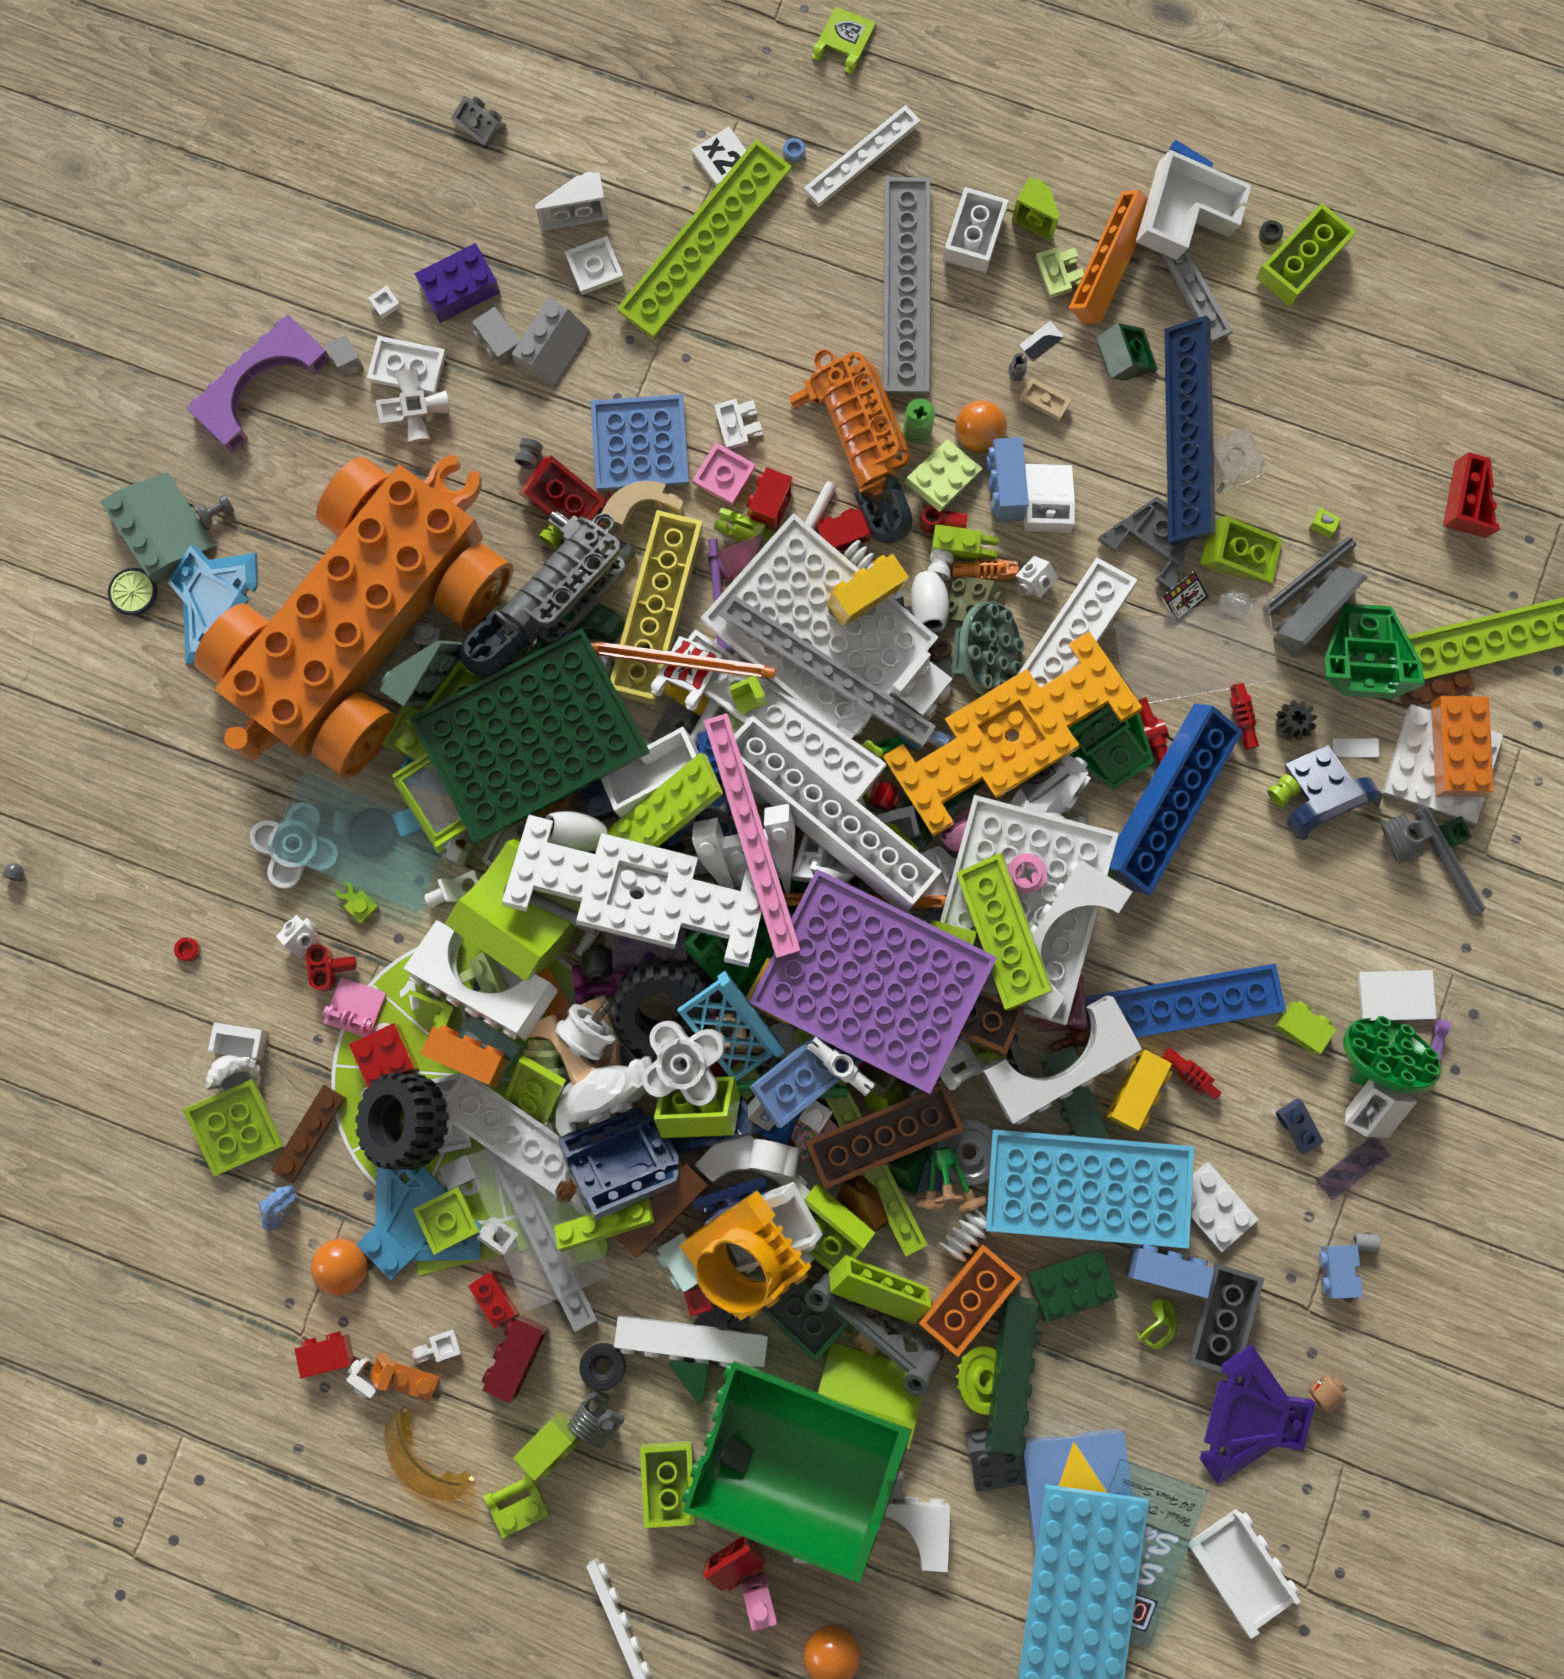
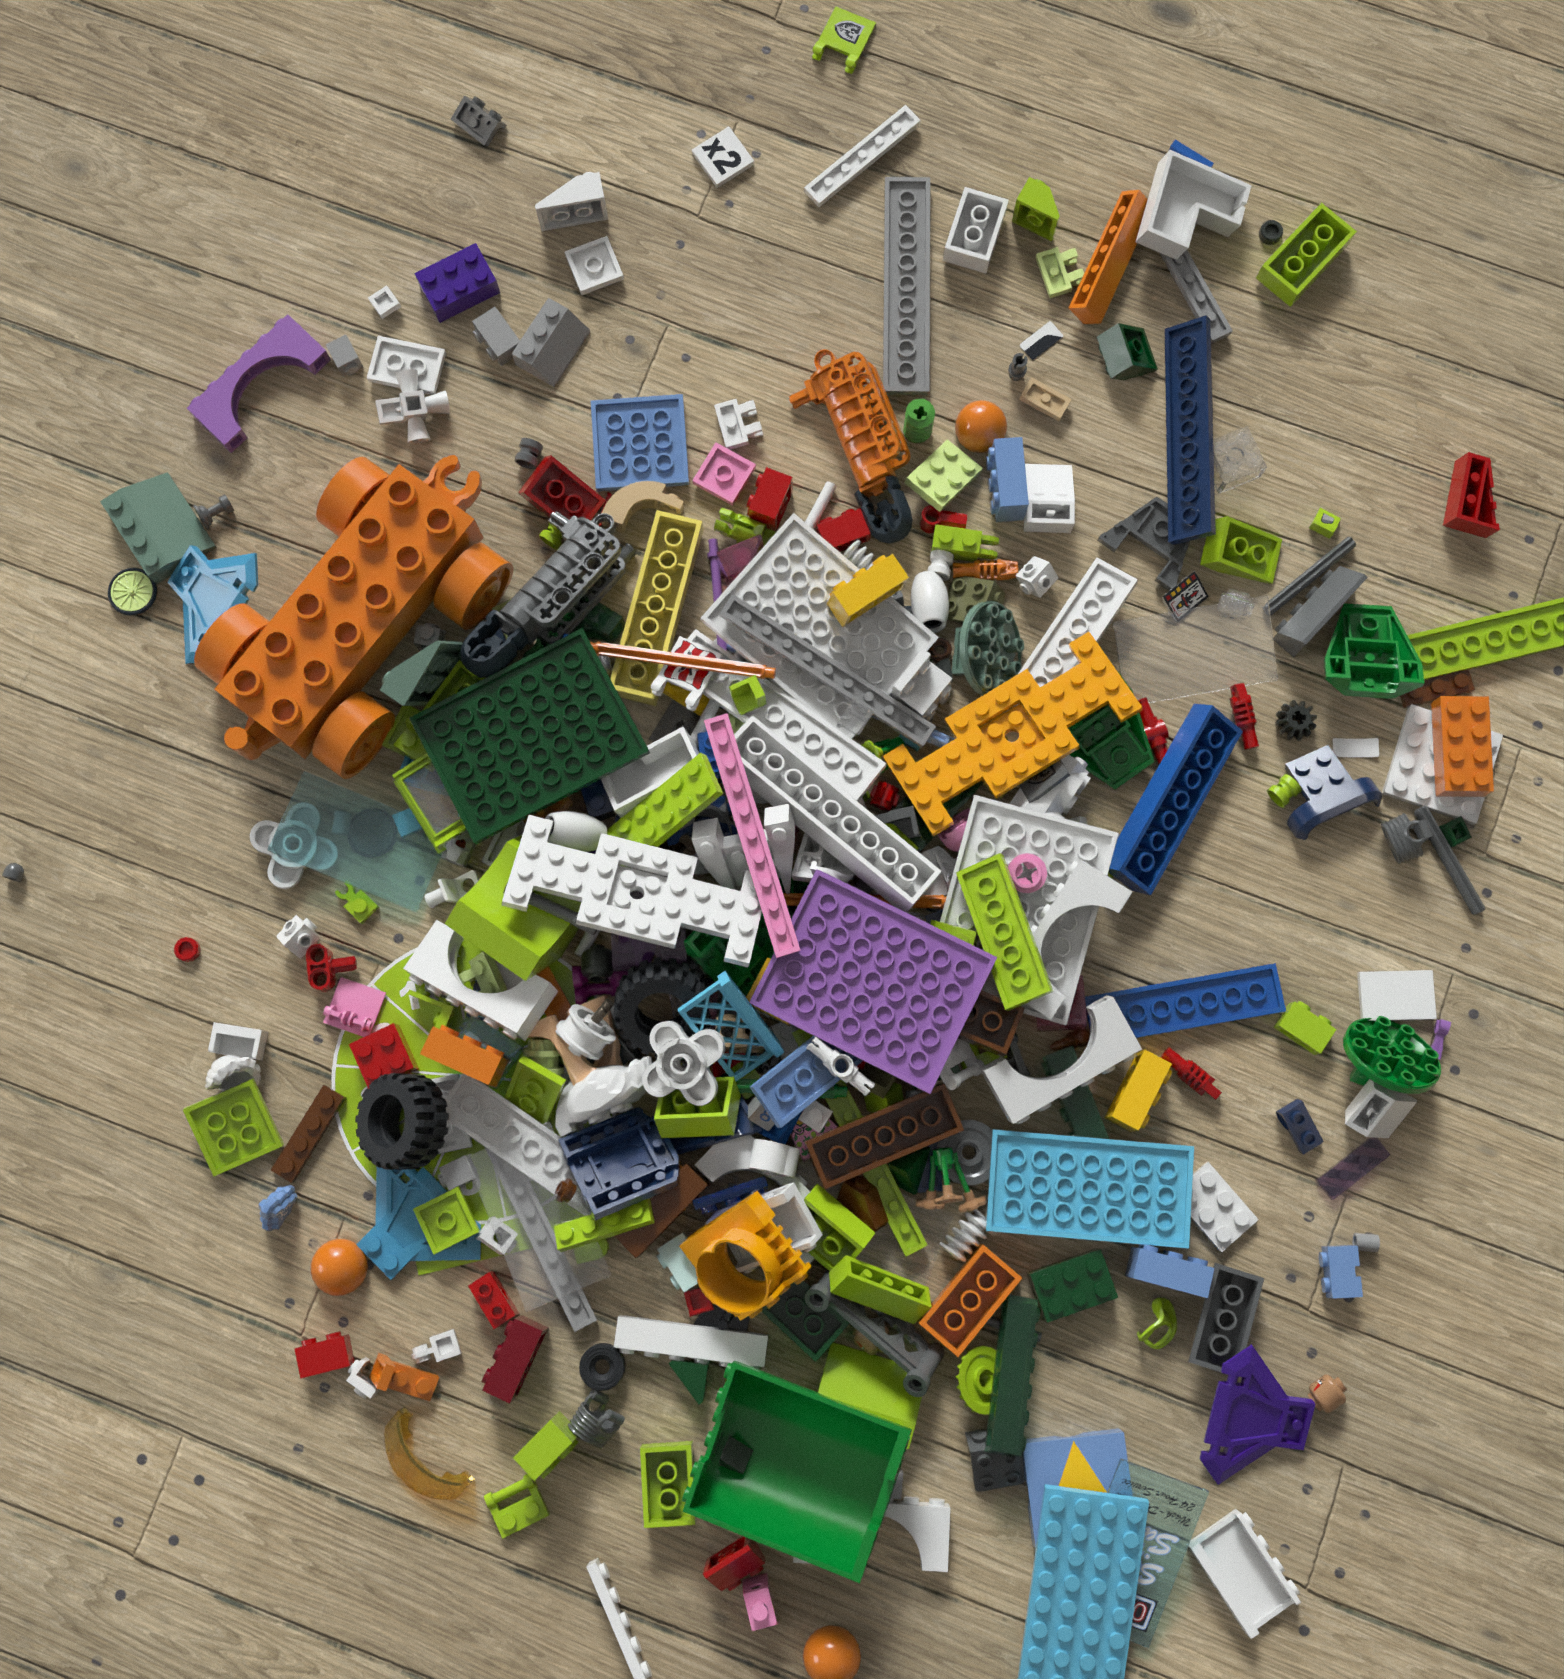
(704, 239): lime plate -> none
(794, 150): medium blue tile -> none

